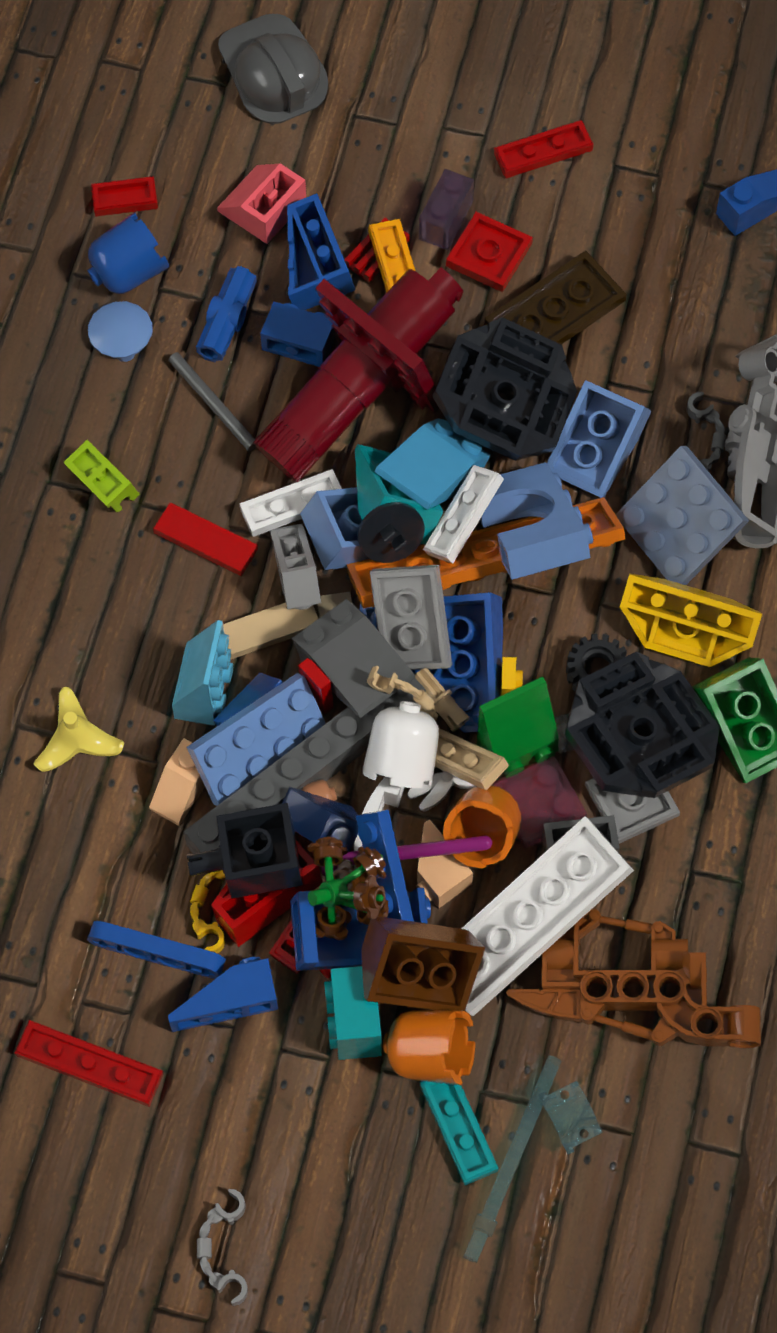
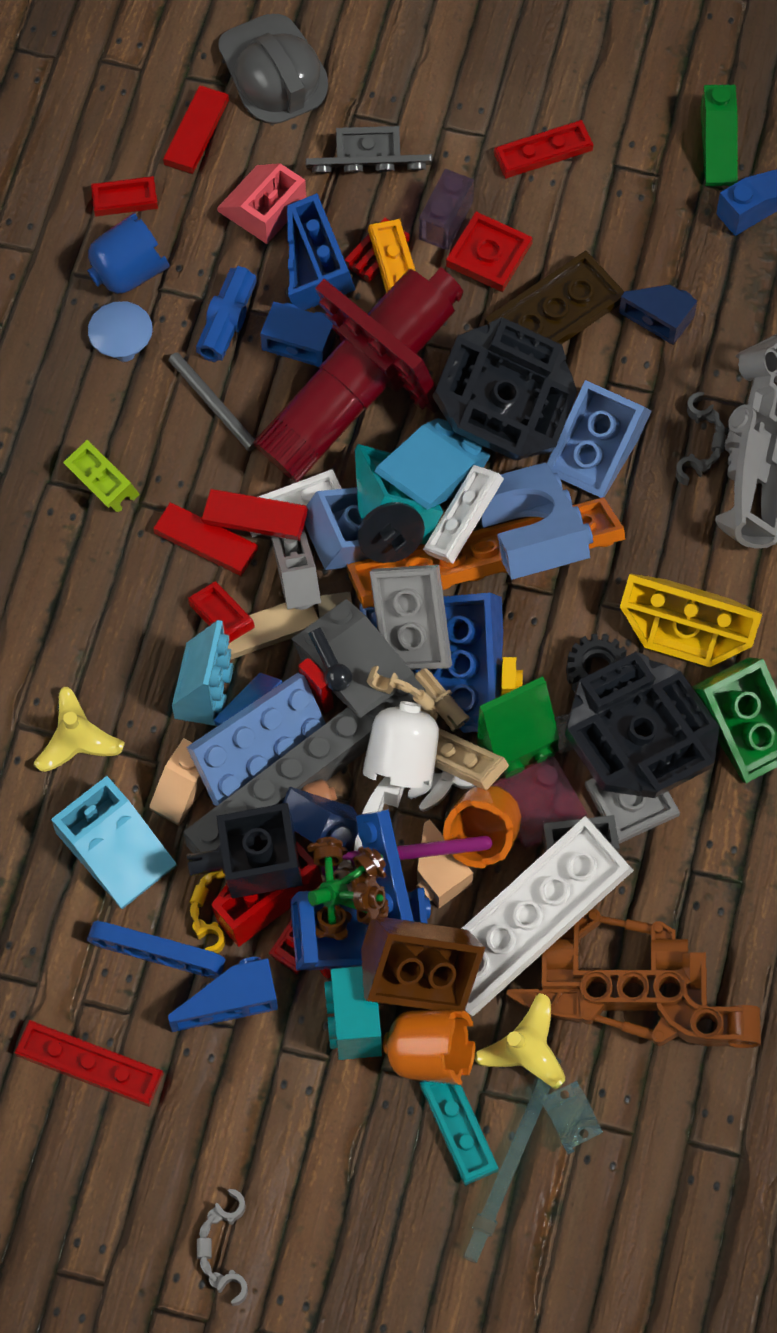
(113, 842): none -> medium azure slope
(196, 129): none -> red tile
(216, 604): none -> red tile
(255, 514): none -> red tile
(337, 675): none -> black bar
(368, 148): none -> dark grey bracket
(527, 1046): none -> light yellow piece
(660, 310): none -> dark blue slope
(681, 517): sand blue plate -> none
(720, 134): none -> green slope

